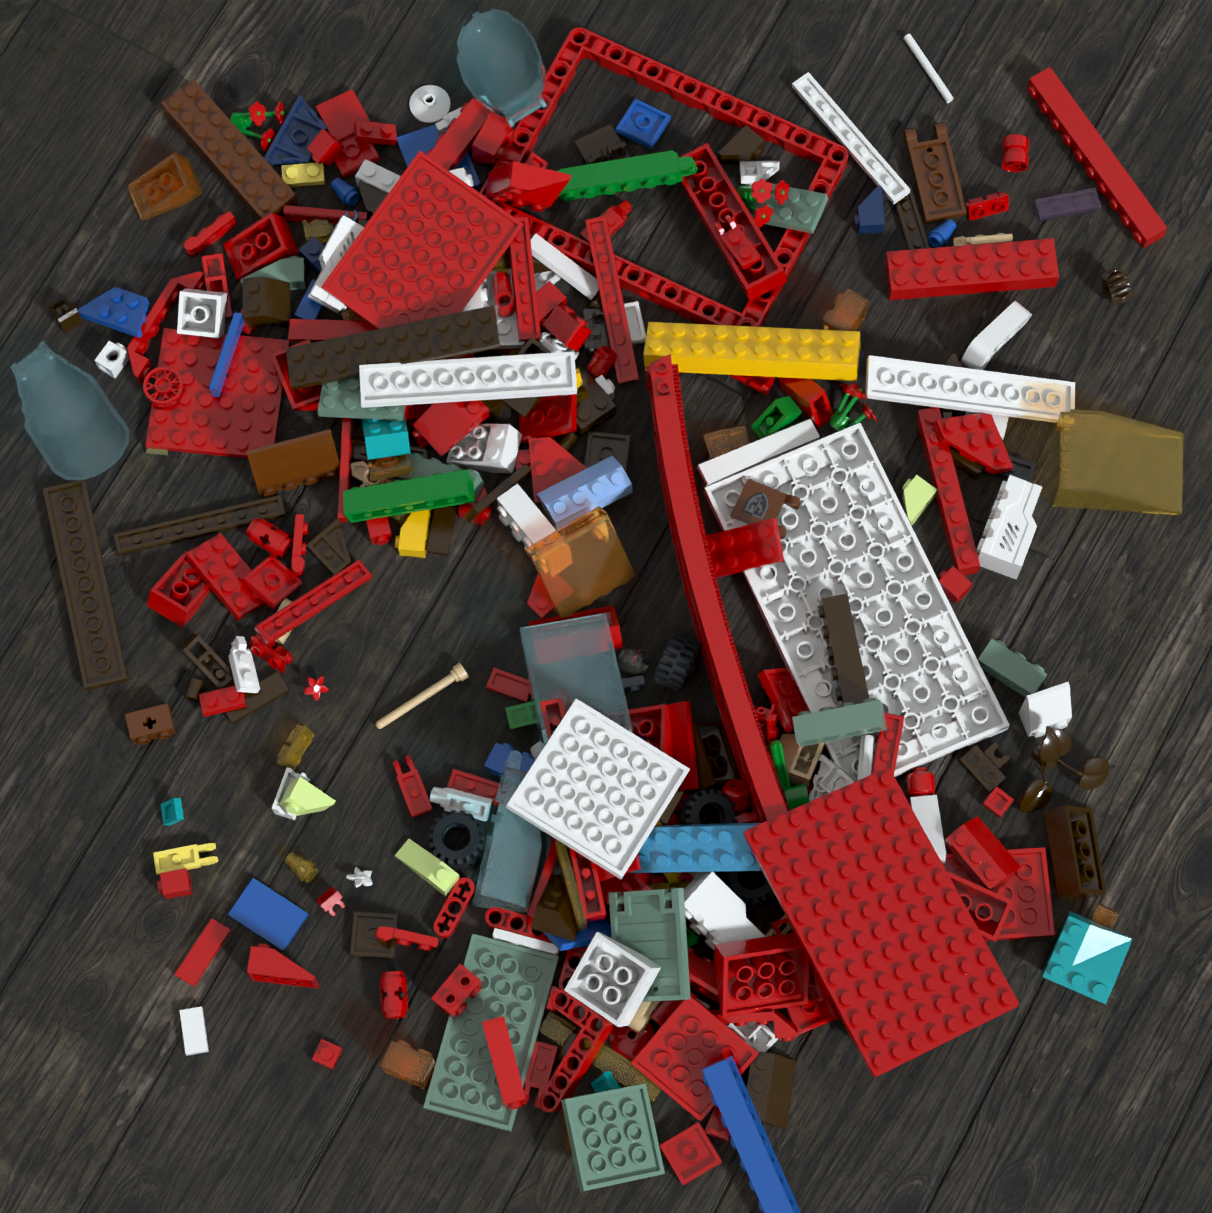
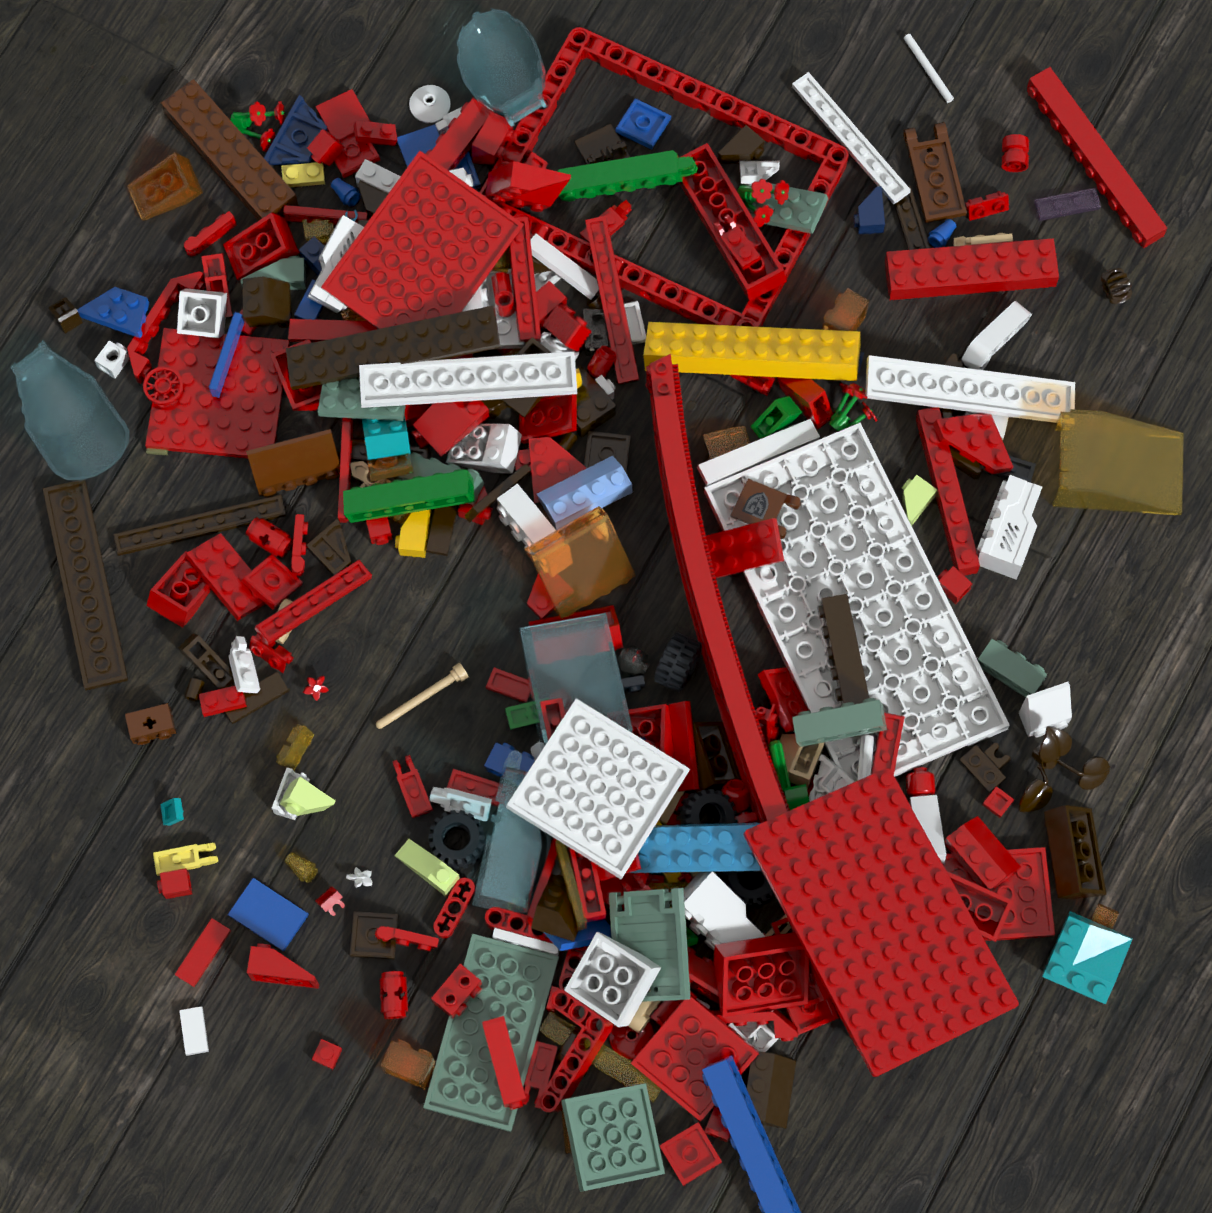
(605, 1082): teal plate -> none

